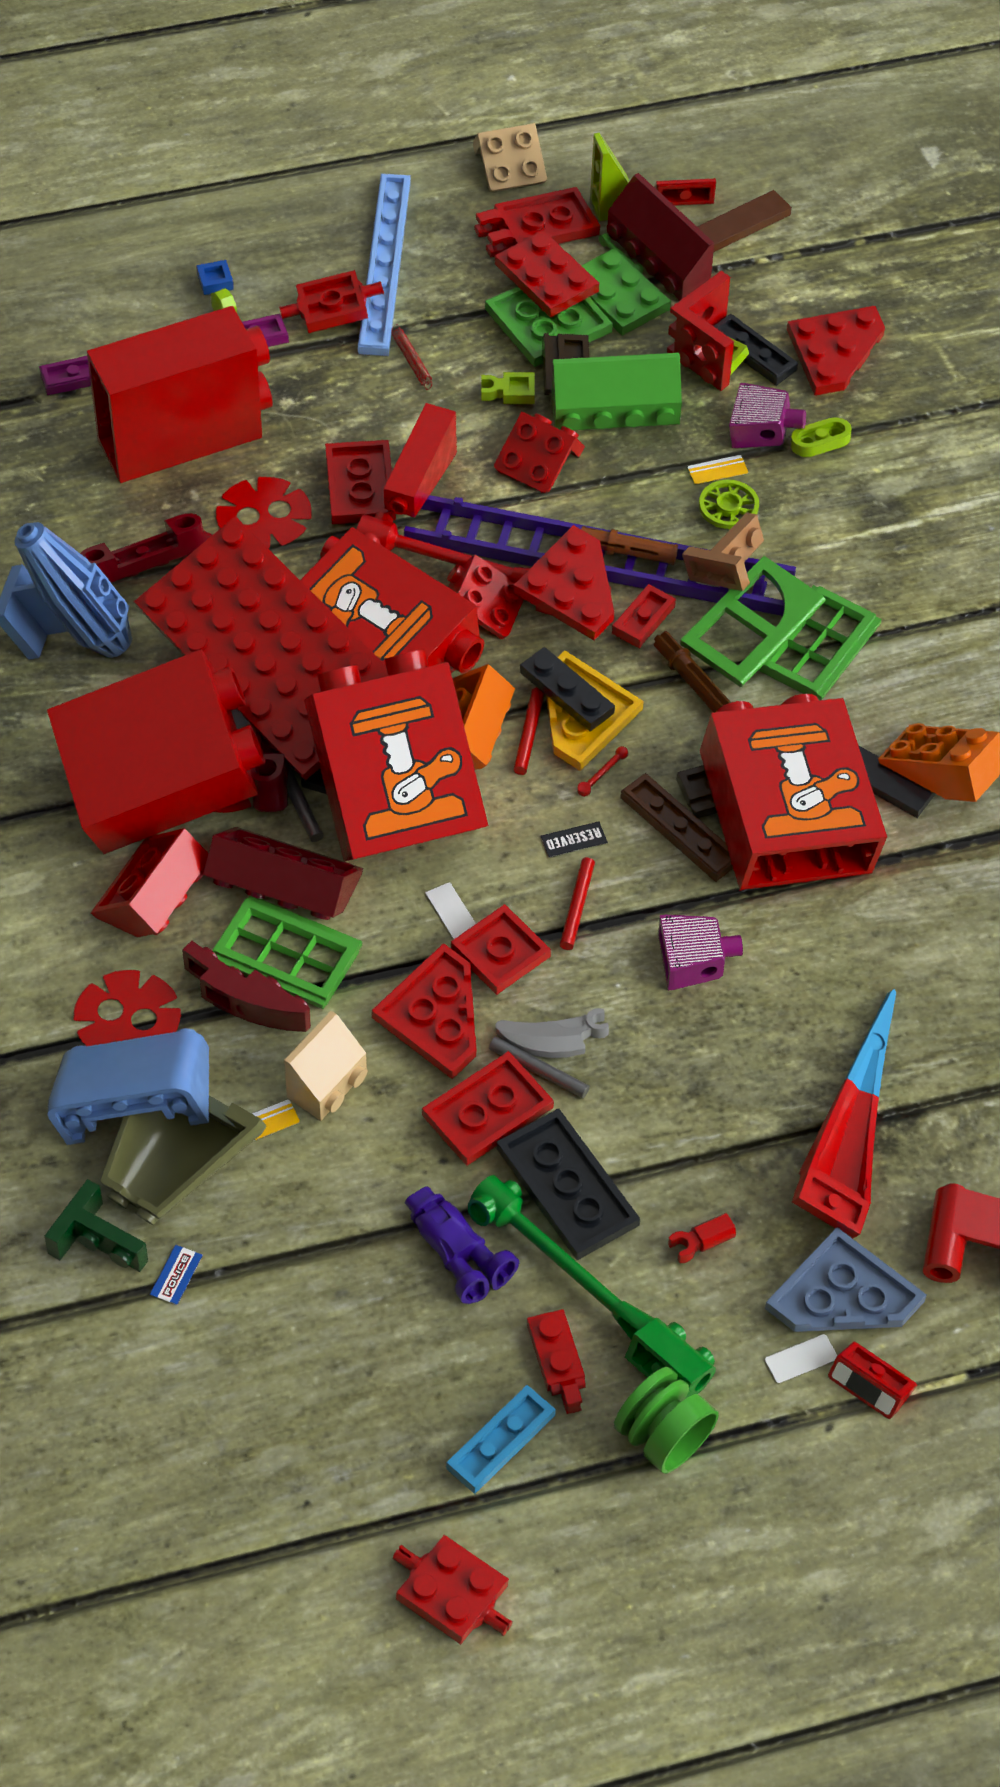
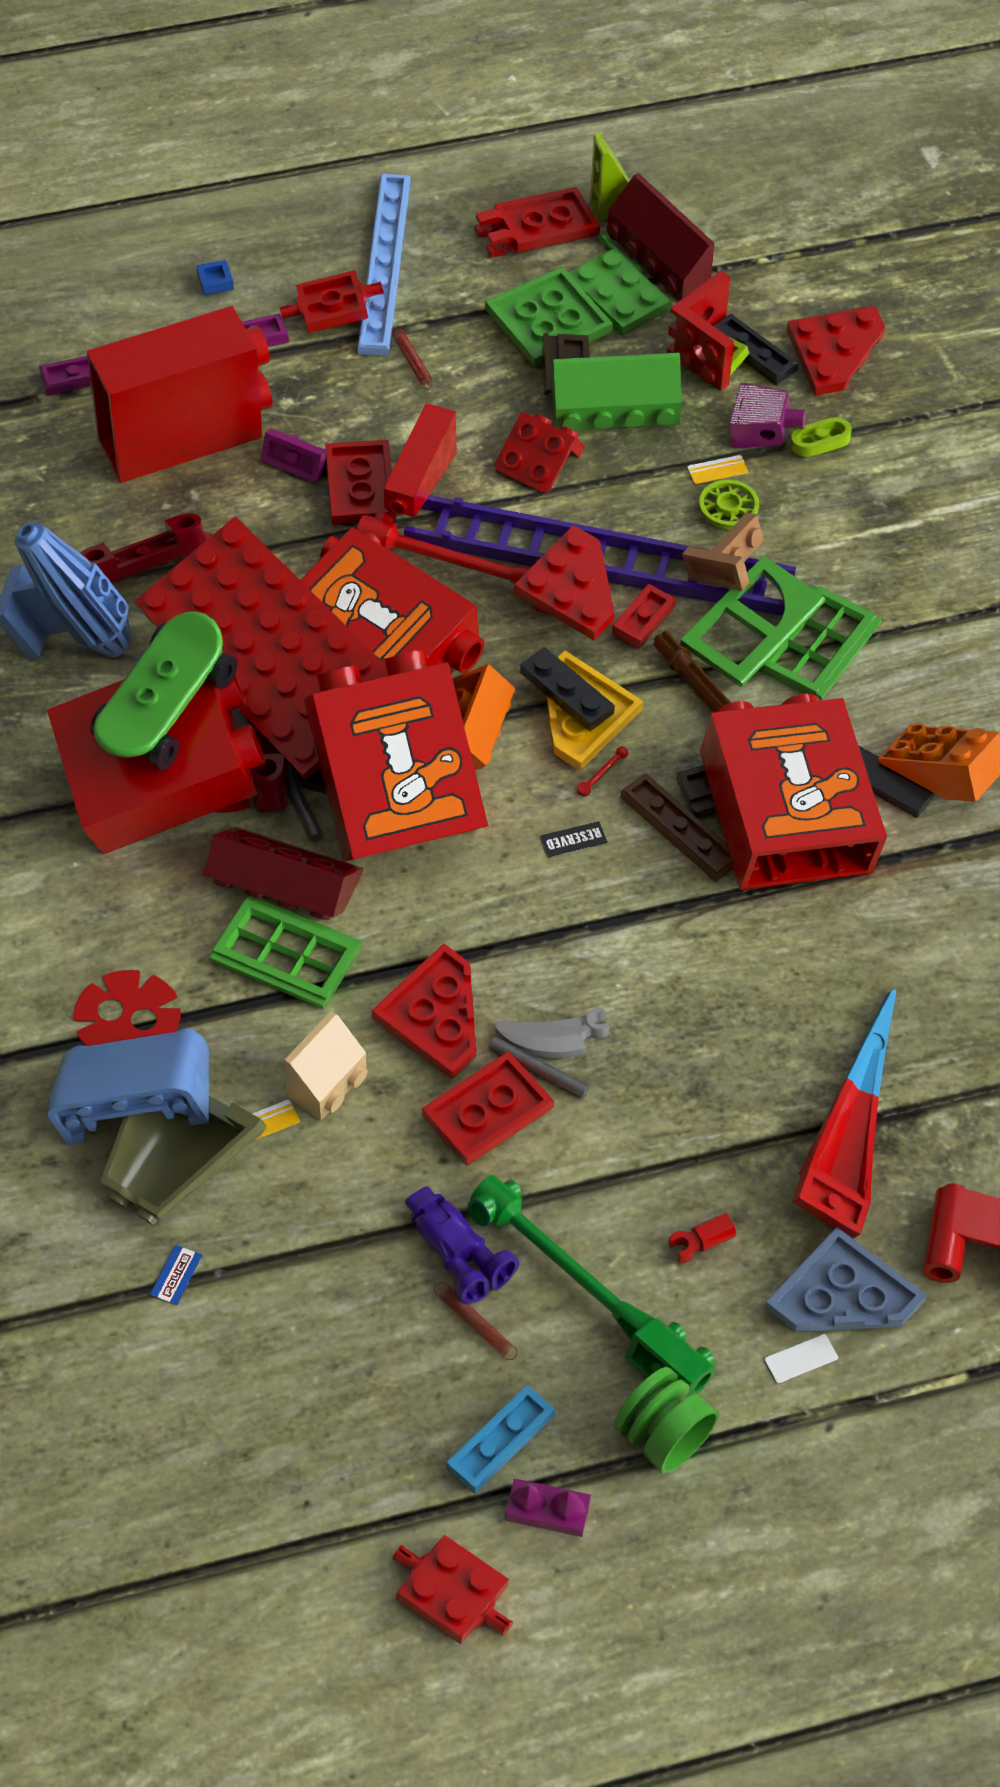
(80, 1222): dark green bracket -> none
(153, 883): red slope -> none
(161, 687): none -> bright green piece
(222, 299): lime tile -> none
(250, 998): dark red slope -> none
(268, 491): red piece -> none
(293, 455): none -> magenta tile
(450, 909): white sticker -> none
(484, 1336): none -> red piece
(490, 592): red bracket -> none
(501, 949): red plate -> none
(511, 157): tan bracket -> none
(513, 387): lime plate -> none
(528, 731): red bar -> none
(547, 273): red plate -> none
(547, 1507): none -> magenta tile
(558, 1357): red hinge -> none
(568, 1184): black plate -> none
(577, 903): red bar -> none
(634, 546): dark orange pin -> none
(688, 191): red slope -> none
(694, 949): magenta torso -> none
(746, 219): reddish brown tile -> none
(871, 1379): red slope -> none

